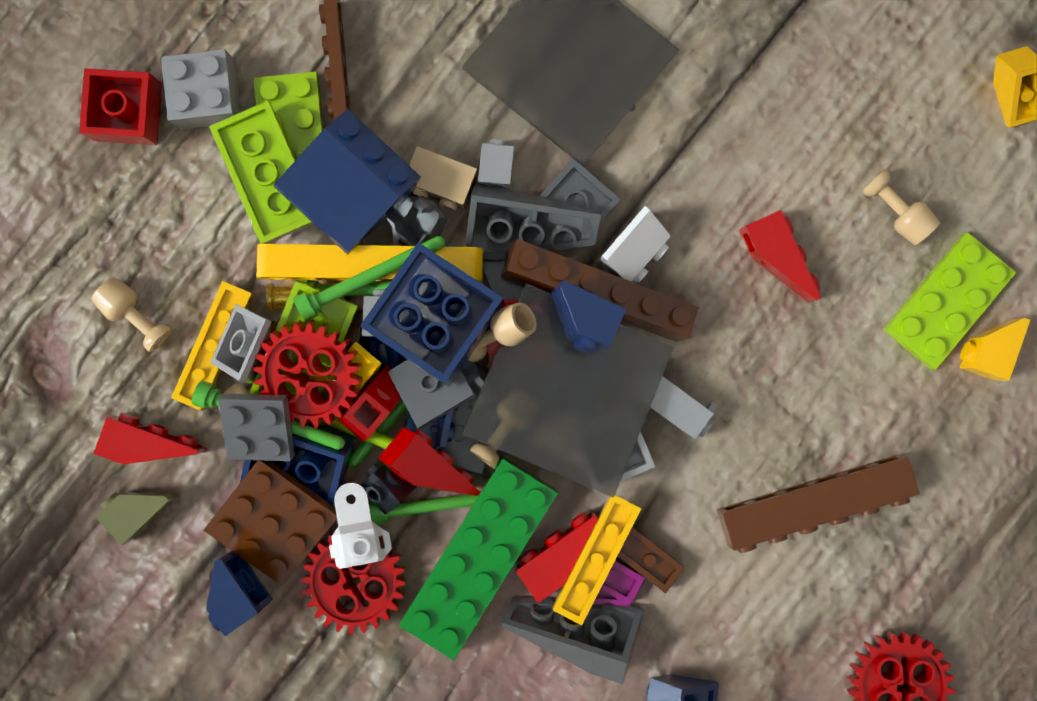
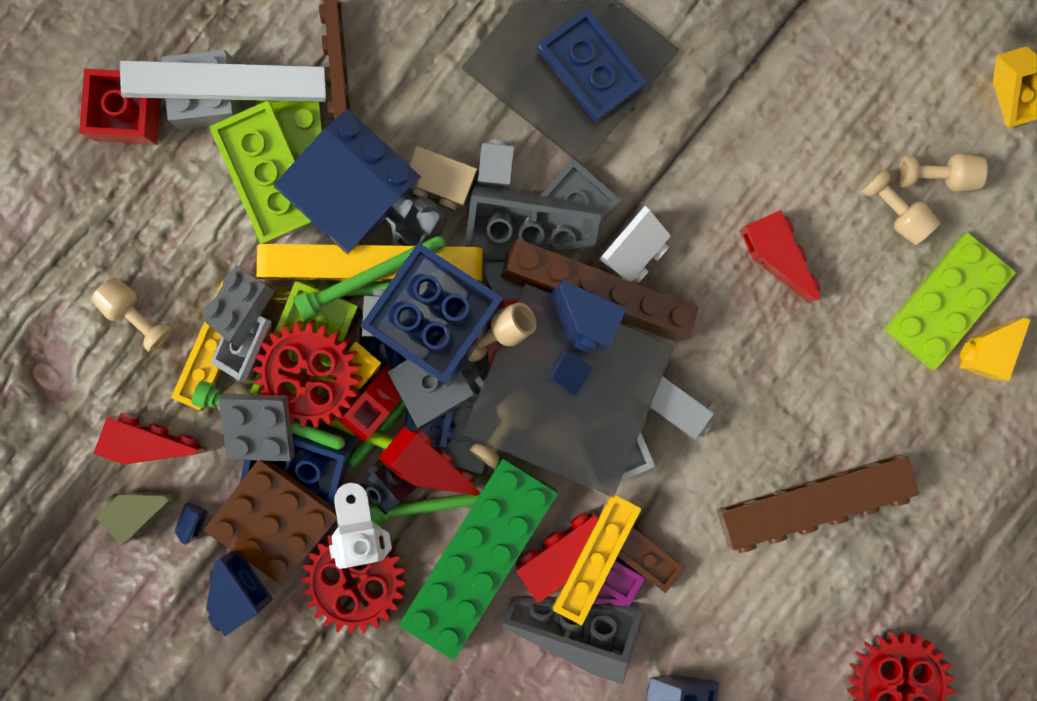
(190, 523): none -> dark blue slope
(221, 81): none -> white tile
(237, 305): none -> dark grey plate
(570, 372): none -> dark blue slope
(591, 65): none -> dark blue plate
(961, 173): none -> tan piece

